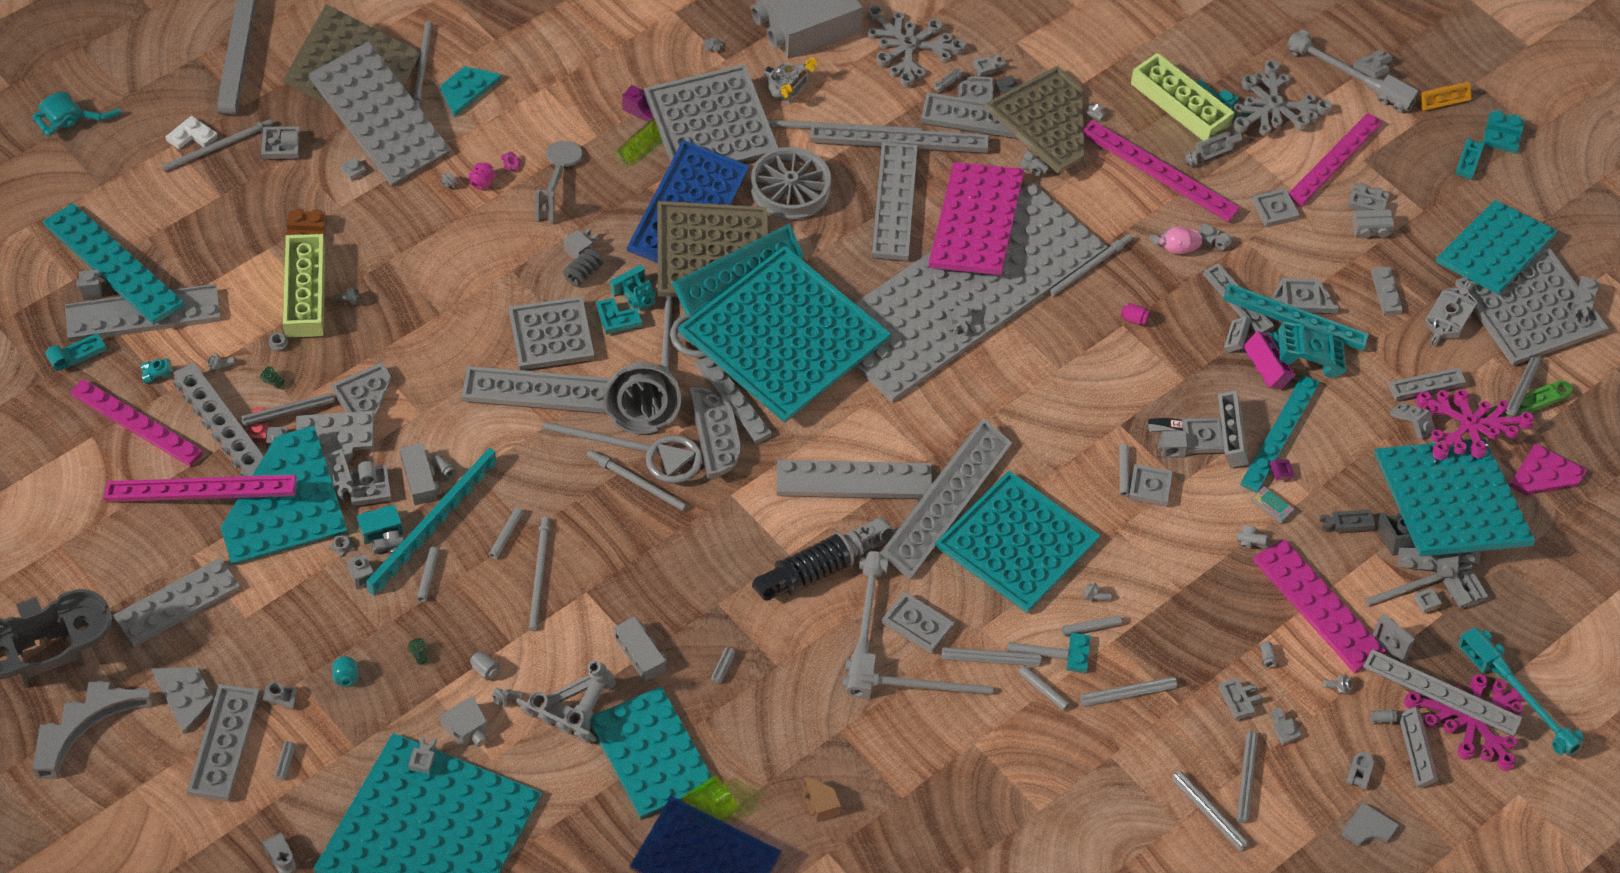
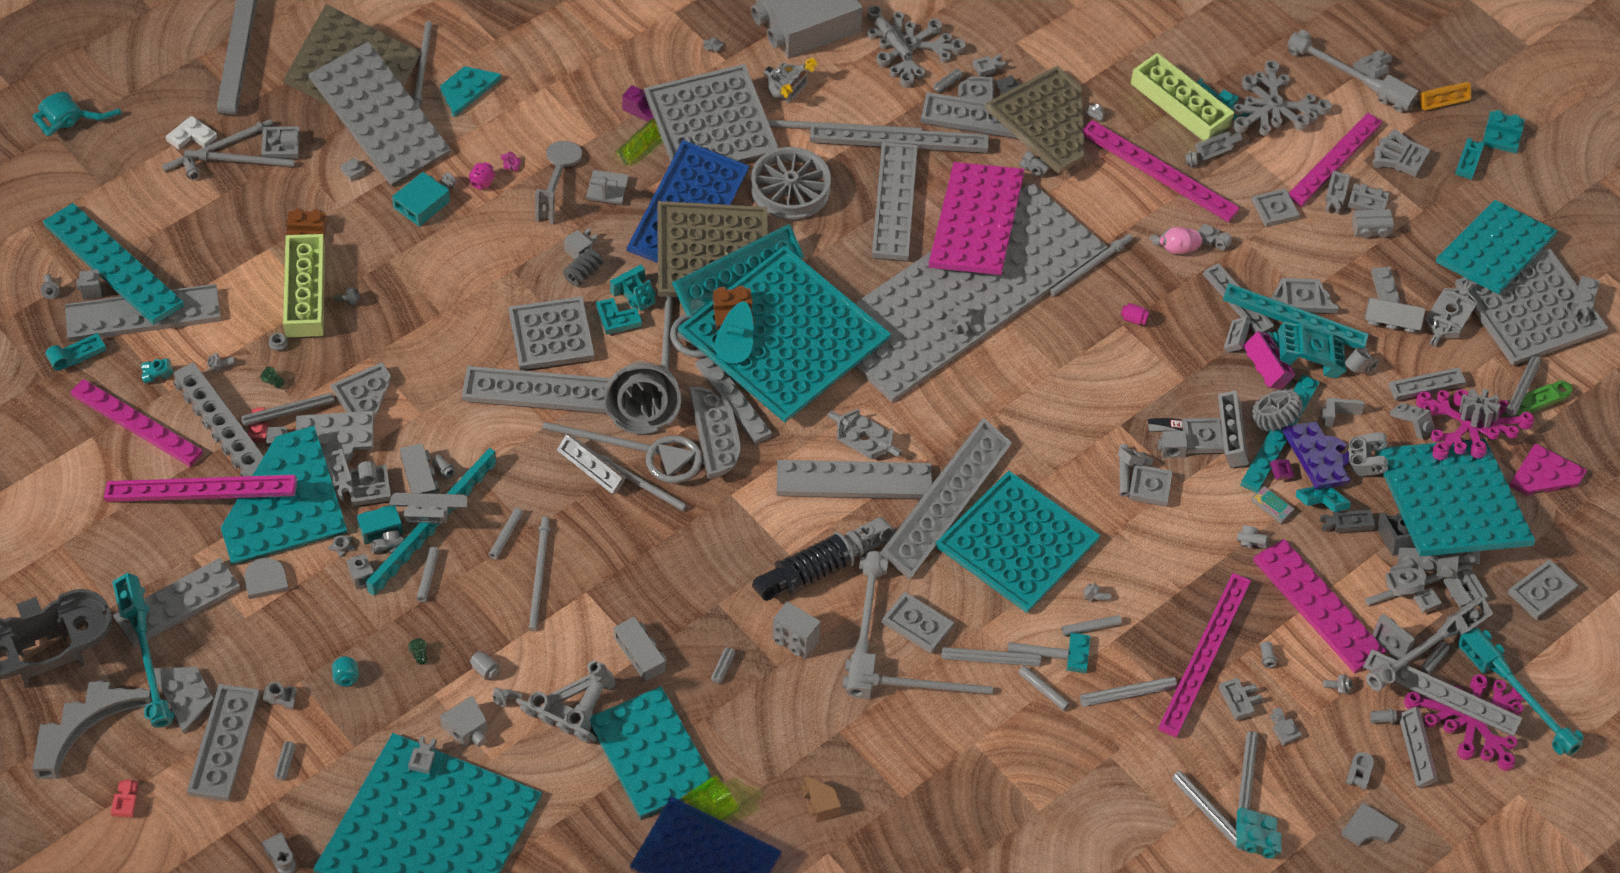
(49, 289): none -> light grey plate
(125, 801): none -> coral plate
(132, 607): none -> teal bar
(192, 171): none -> light grey pin
(204, 155): none -> light grey bar
(265, 578): none -> light grey tile
(421, 199): none -> teal brick
(427, 507): none -> light grey plate
(591, 463): none -> light grey gear
(607, 187): none -> light grey plate
(726, 299): none -> dark orange plate
(736, 335): none -> teal shield
(796, 630): none -> light grey brick
(854, 425): none -> light grey plate
(889, 33): none -> light grey pin
(1133, 457): none -> light grey plate
(1204, 655): none -> dark pink plate
(1257, 833): none -> teal plate
(1277, 410): none -> light grey gear
(1319, 454): none -> dark purple plate
(1327, 496): none -> teal plate
(1337, 190): none -> light grey plate
(1343, 406): none -> light grey bracket
(1360, 454): none -> light grey piece
(1361, 361): none -> light grey piece
(1394, 314): none -> light grey brick
(1411, 156): none -> light grey plate
(1414, 580): none -> light grey plate
(1435, 657): none -> light grey axle
(1456, 624): none -> light grey bar
(1479, 408): none -> light grey gear
(1542, 589): none -> light grey plate

